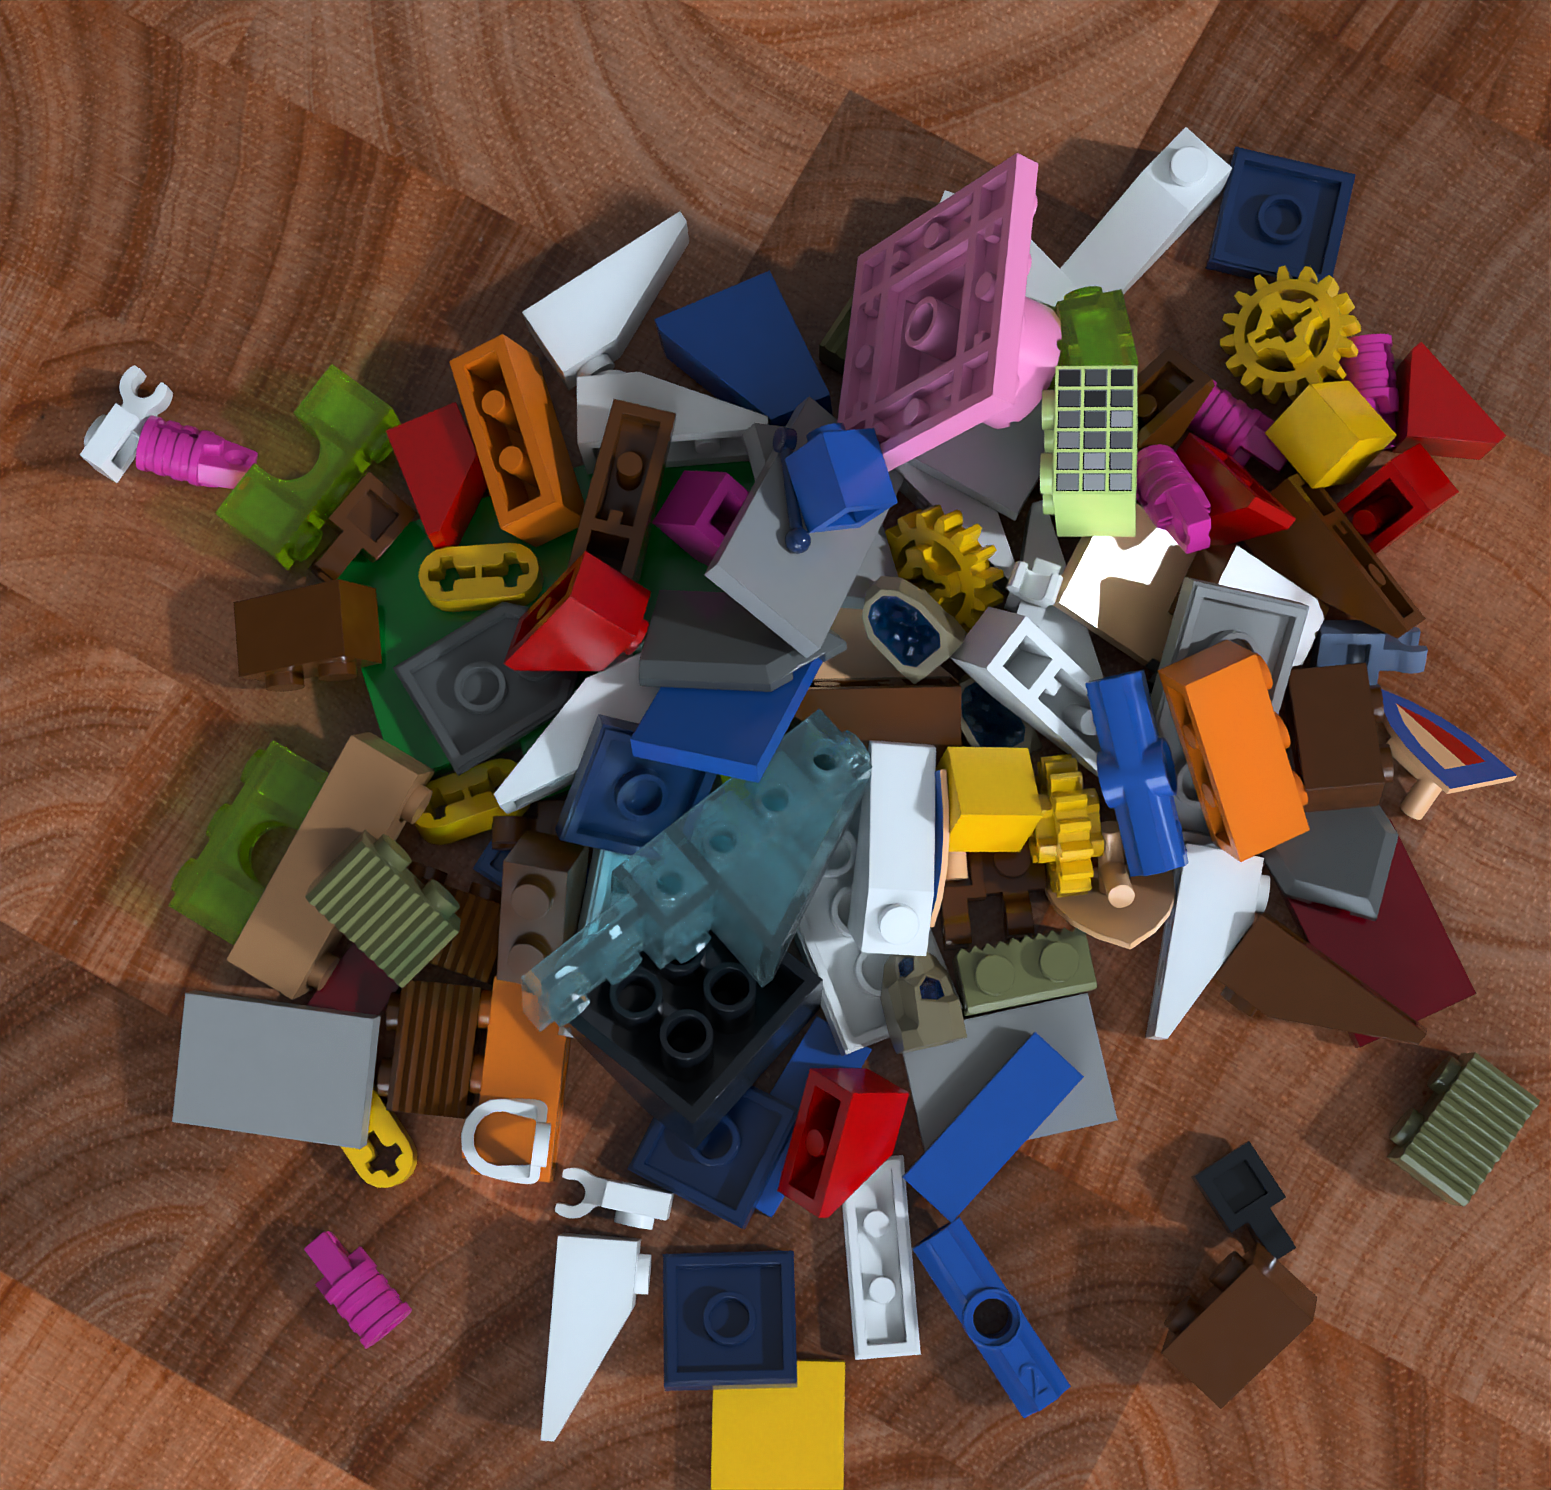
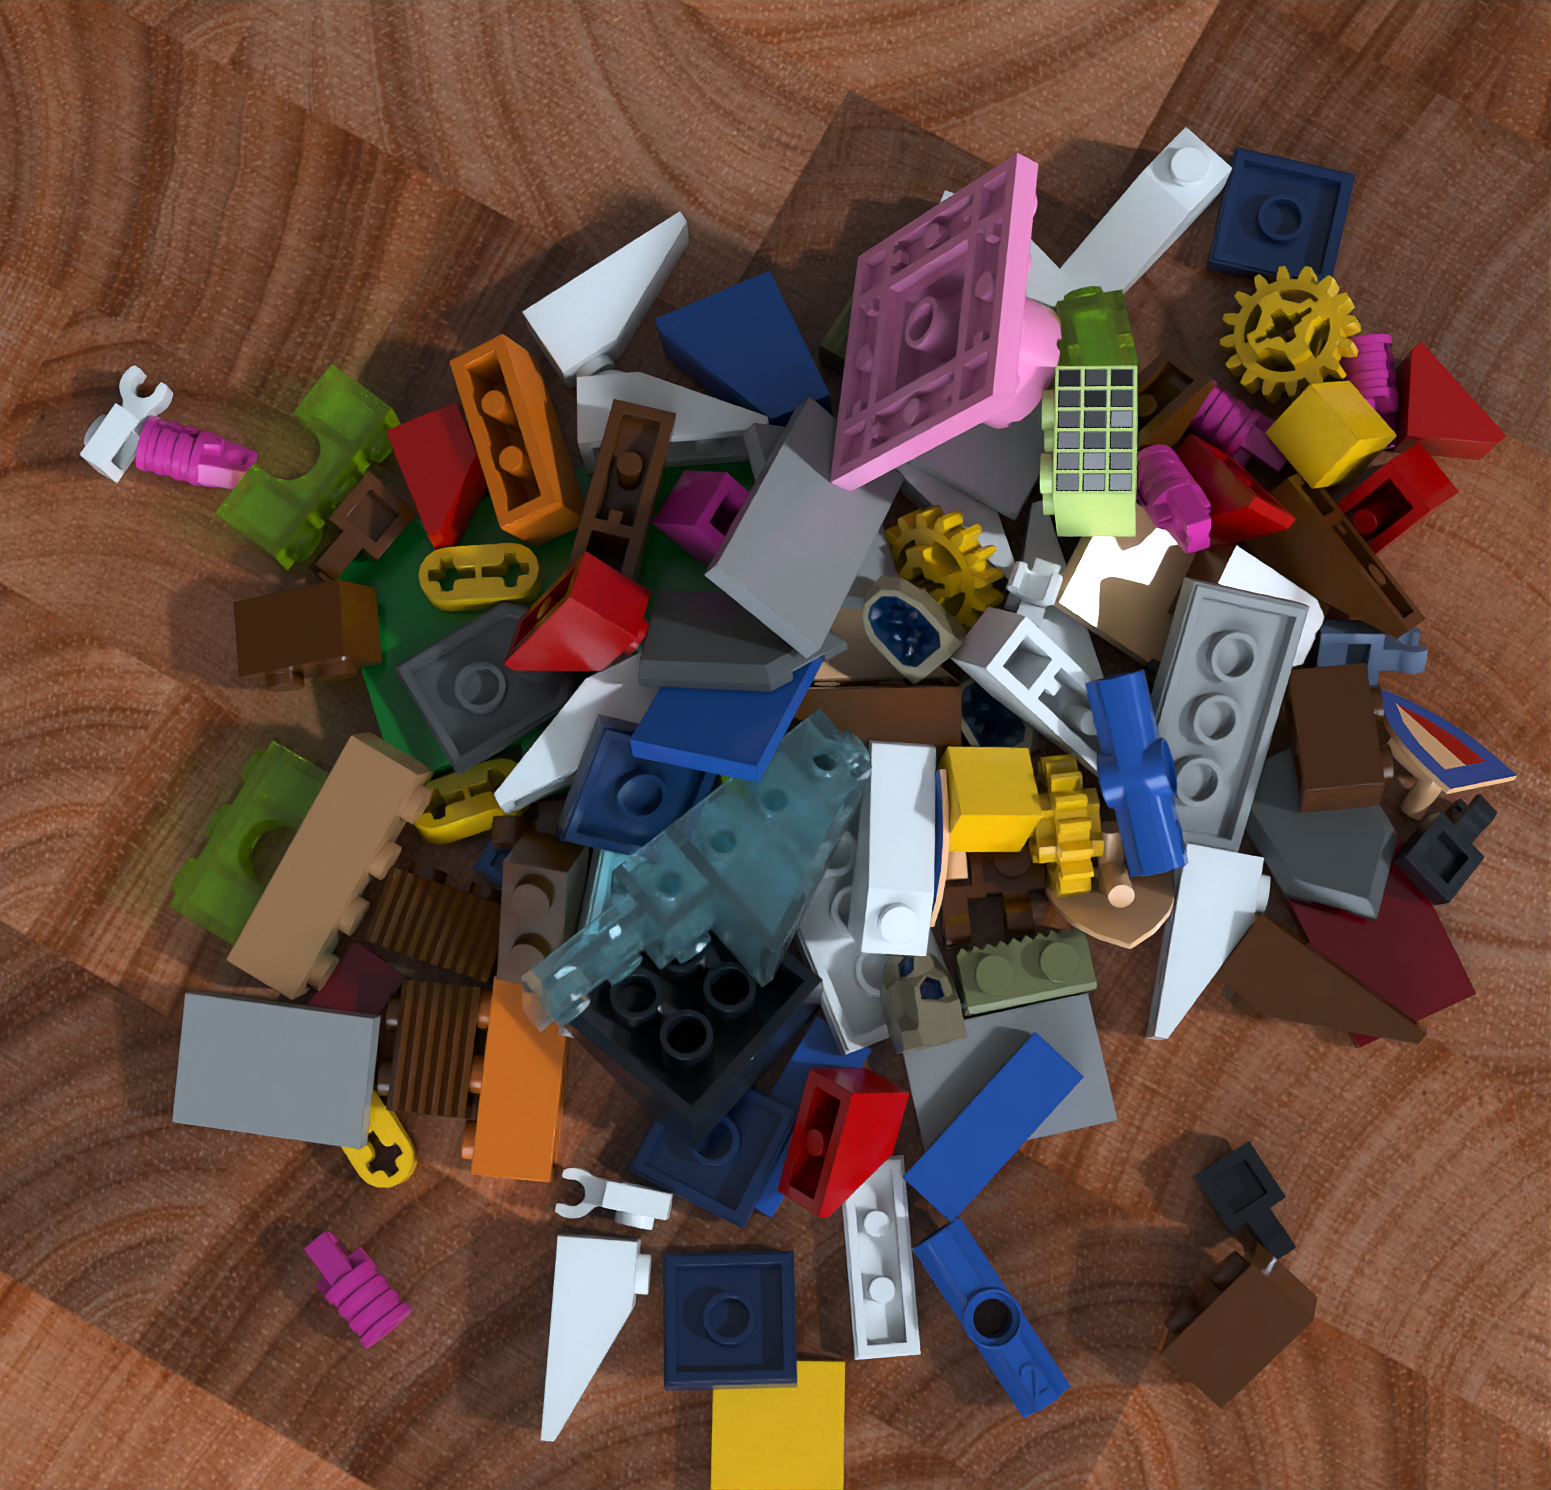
(385, 906): olive brick -> none
(522, 1107): white piece -> none
(797, 538): dark blue hinge -> none
(840, 478): blue brick -> none
(1235, 749): orange brick -> none
(1441, 849): none -> black plate
(1460, 1127): olive brick -> none

